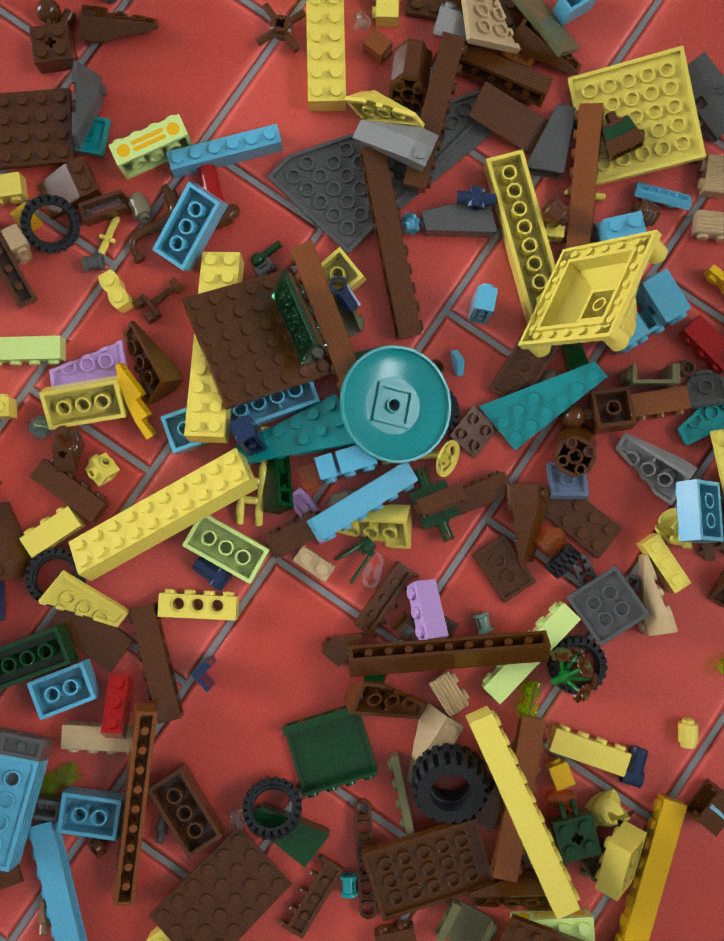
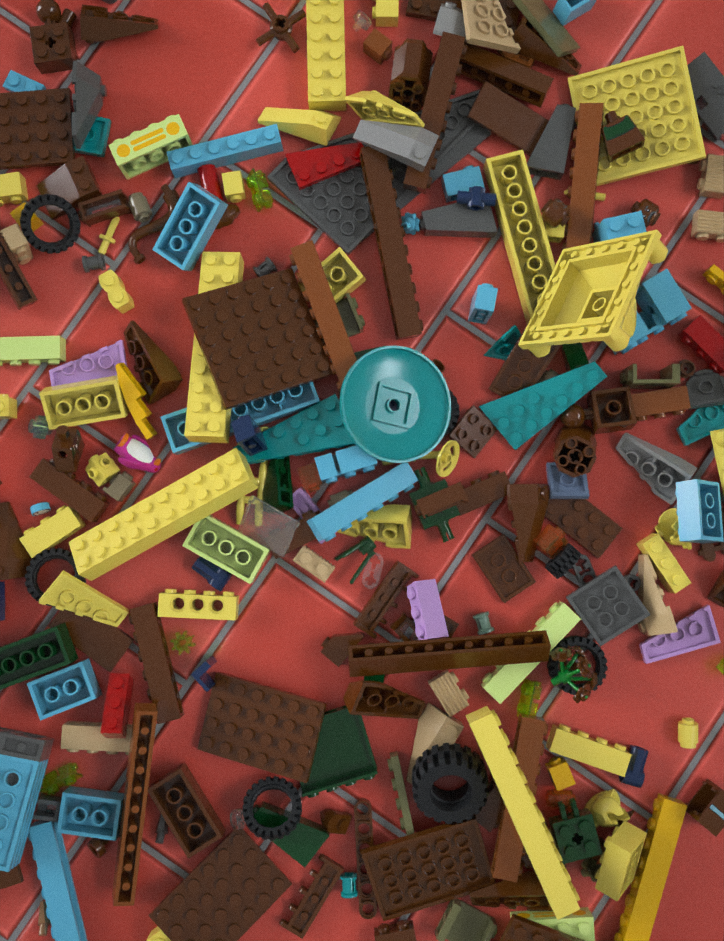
(16, 83): none -> medium azure plate
(40, 508): none -> medium azure tile
(120, 486): none -> dark tan brick
(136, 454): none -> animal
(141, 301): reddish brown bar -> none
(177, 646): none -> clear neon green gear
(233, 186): none -> light yellow brick
(258, 258): dark green bar -> none
(260, 197): none -> clear neon green hinge
(262, 727): none -> reddish brown plate
(268, 526): none -> clear piece
(298, 319): clear green slope -> none
(307, 124): none -> light yellow wedge
(323, 163): none -> red wing
(335, 821): none -> reddish brown plate
(345, 295): dark blue piece -> none
(457, 362): medium azure tile -> none
(461, 181): none -> medium azure brick
(504, 345): none -> teal slope
(661, 195): medium azure plate -> none
(693, 633): none -> lavender wing

